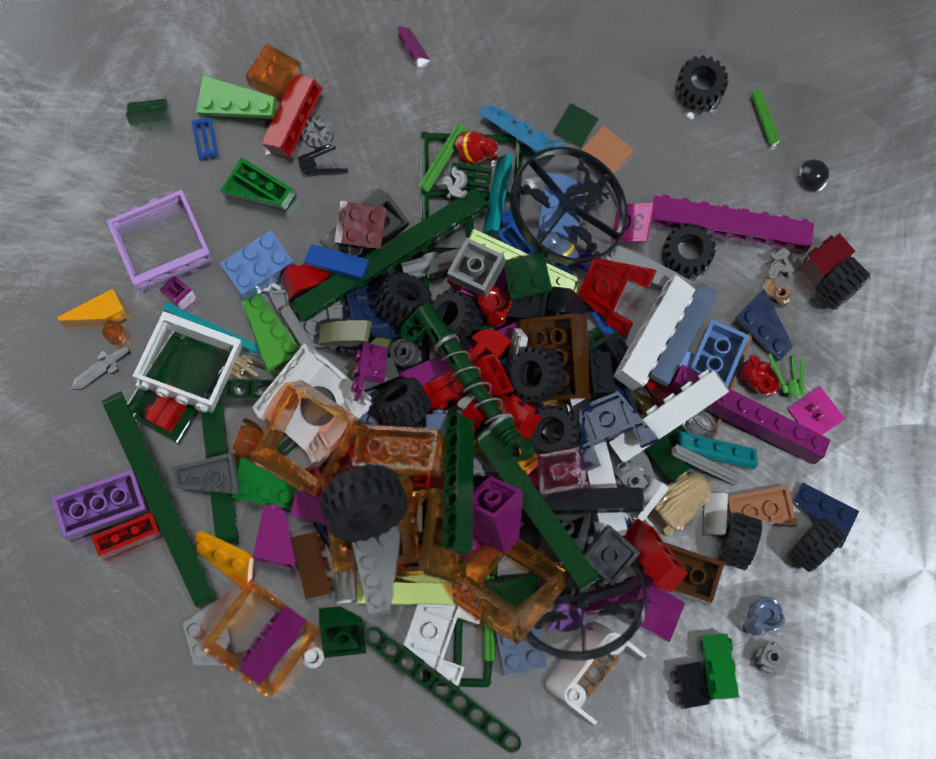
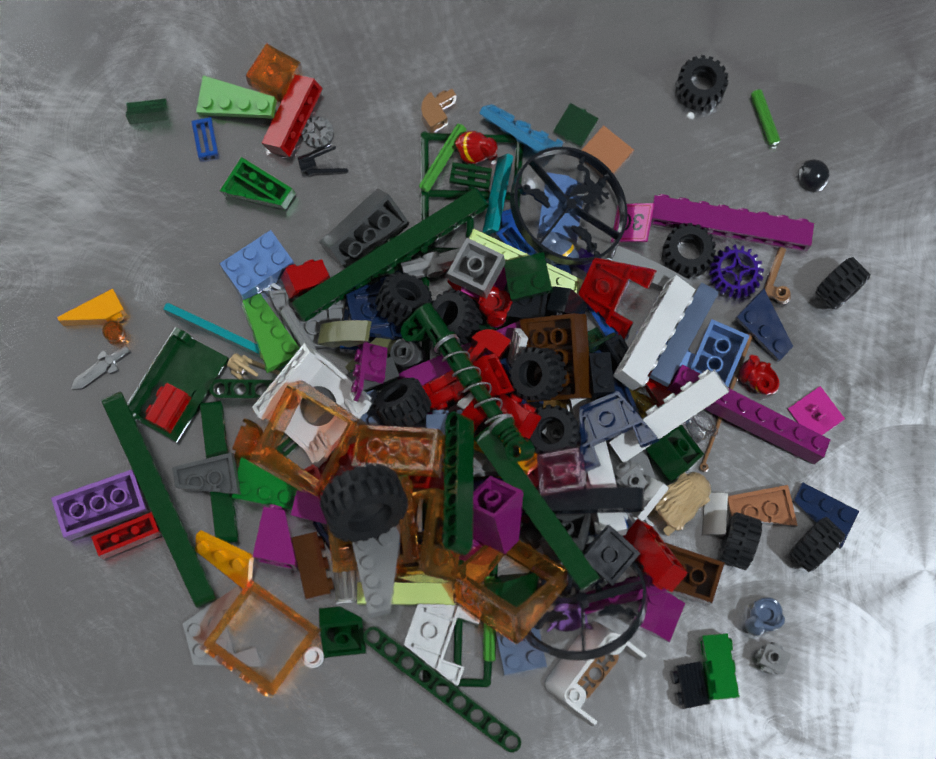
(168, 269): lavender window -> none
(178, 293): magenta slope -> none
(195, 331): white window -> none
(272, 645): magenta brick -> none
(336, 262): blue tile -> none
(360, 225): dark red brick -> none
(412, 46): magenta slope -> none
(432, 109): none -> medium nougat brick
(454, 188): light grey piece -> none
(705, 464): light grey axle -> none
(719, 450): teal tile -> none
(736, 255): none -> dark purple gear
(787, 266): light grey piece -> none
(796, 386): bright green plant -> none
(826, 258): dark red brick -> none

